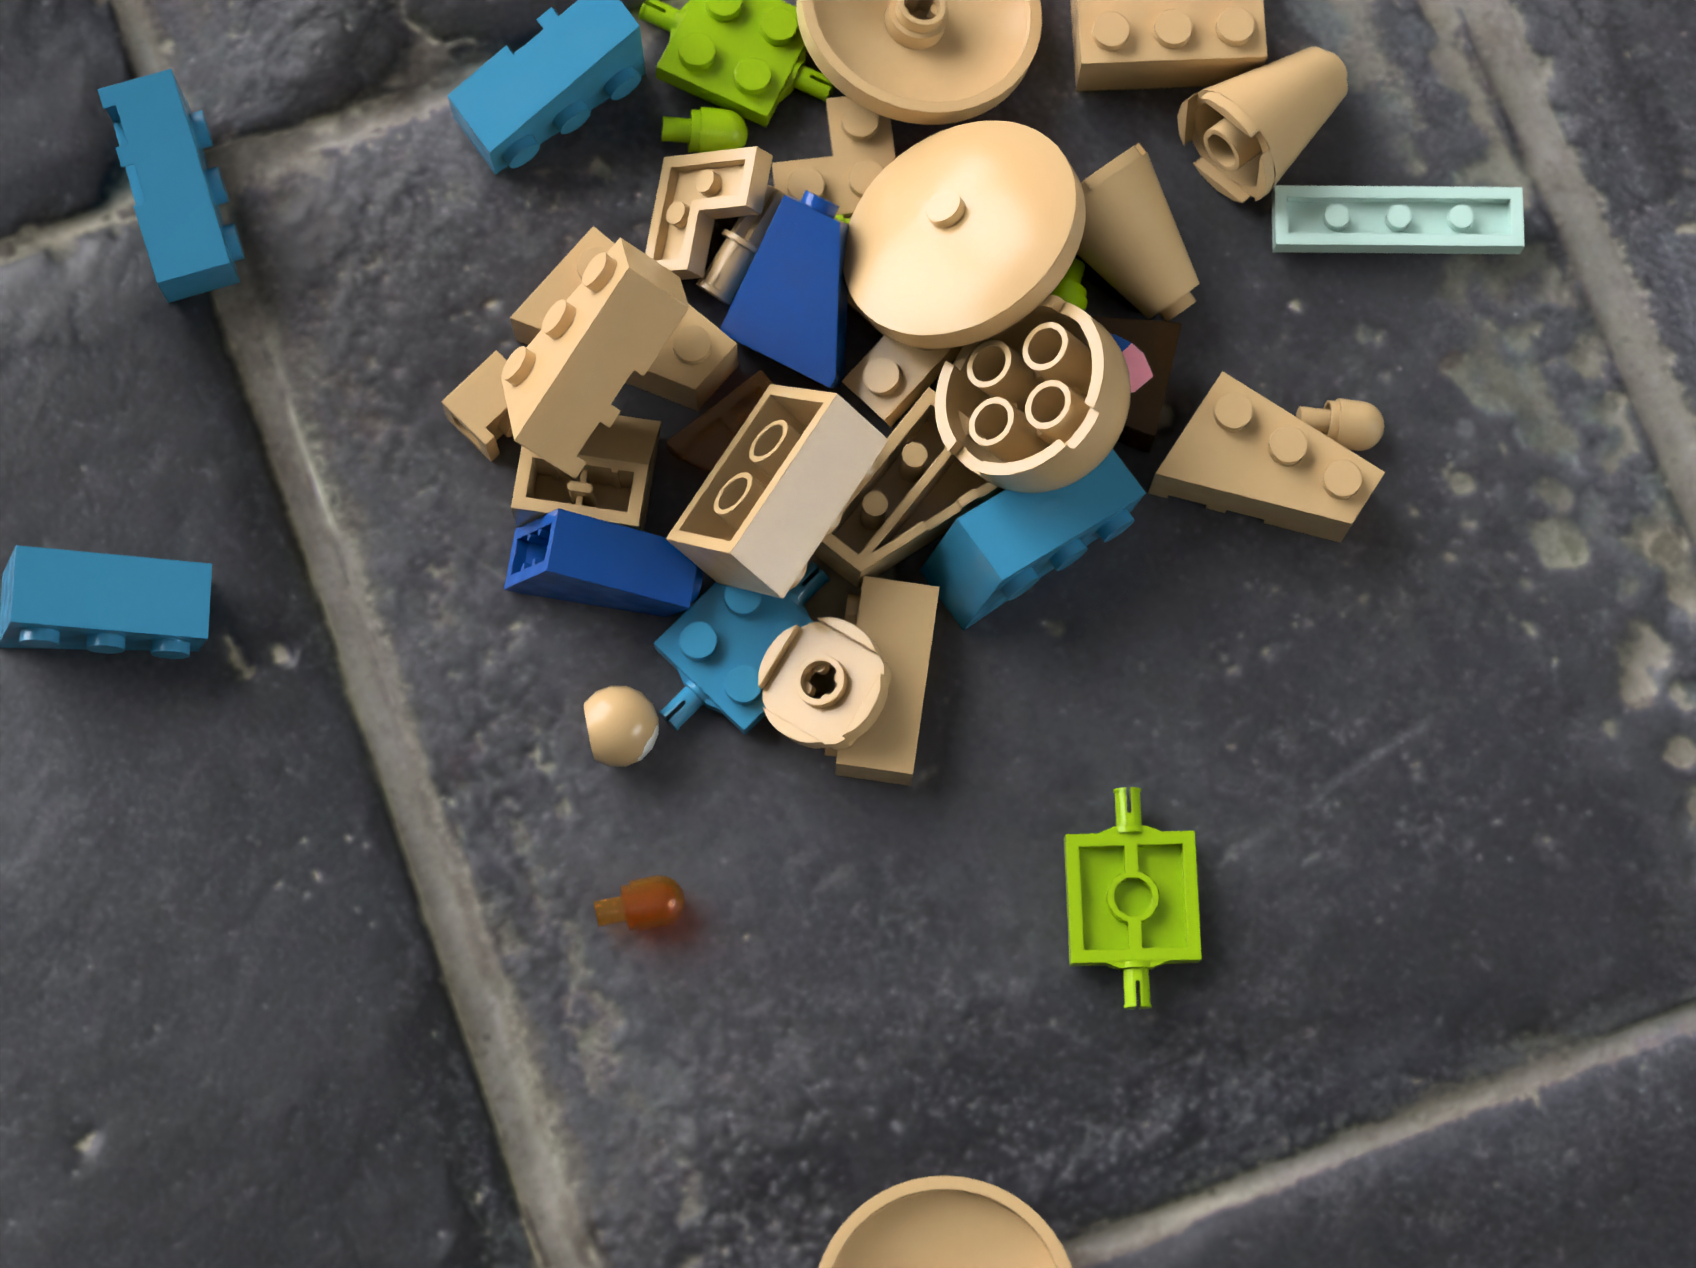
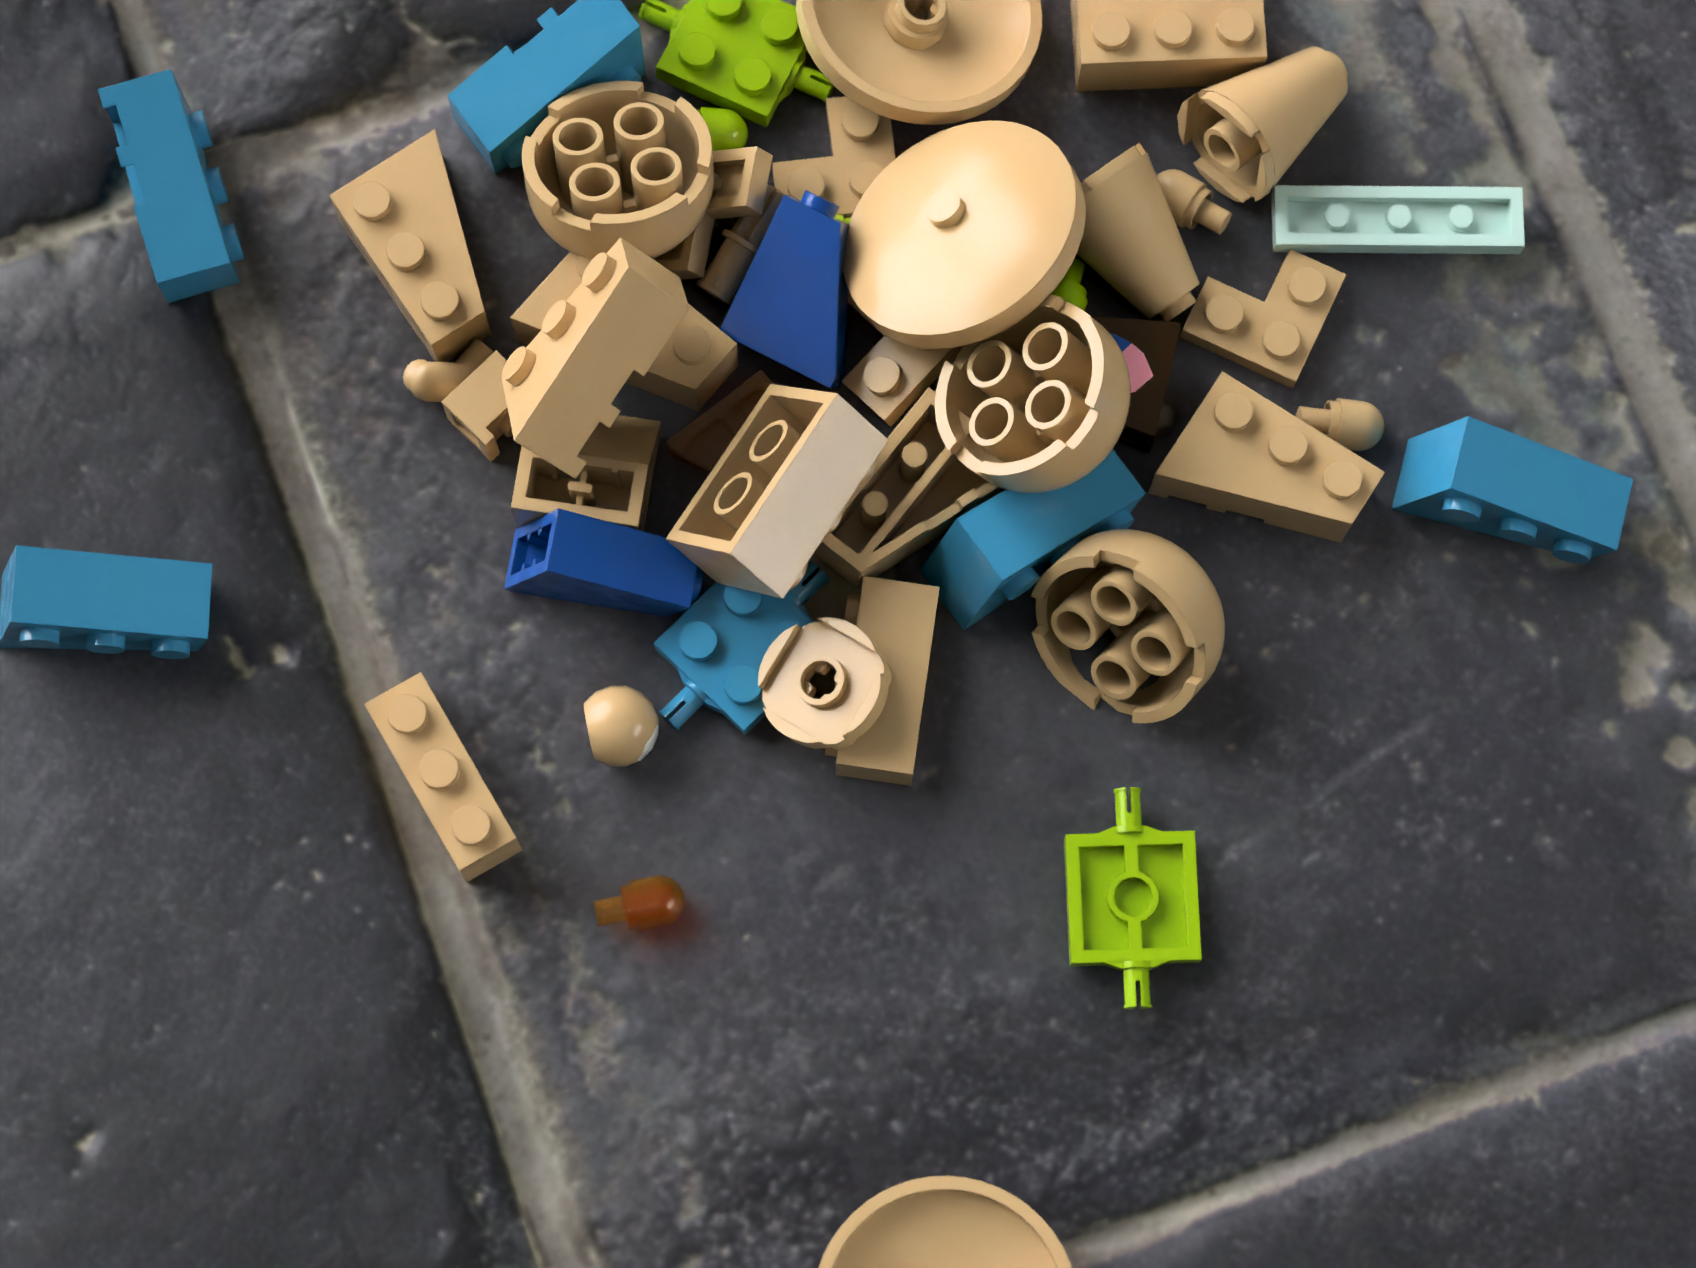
(416, 245): none -> tan wedge
(436, 380): none -> tan arm
(443, 777): none -> tan brick
(619, 167): none -> tan cylinder
(1153, 603): none -> tan cylinder
(1192, 202): none -> tan cylinder
(1270, 334): none -> tan plate
(1513, 490): none -> dark azure wedge

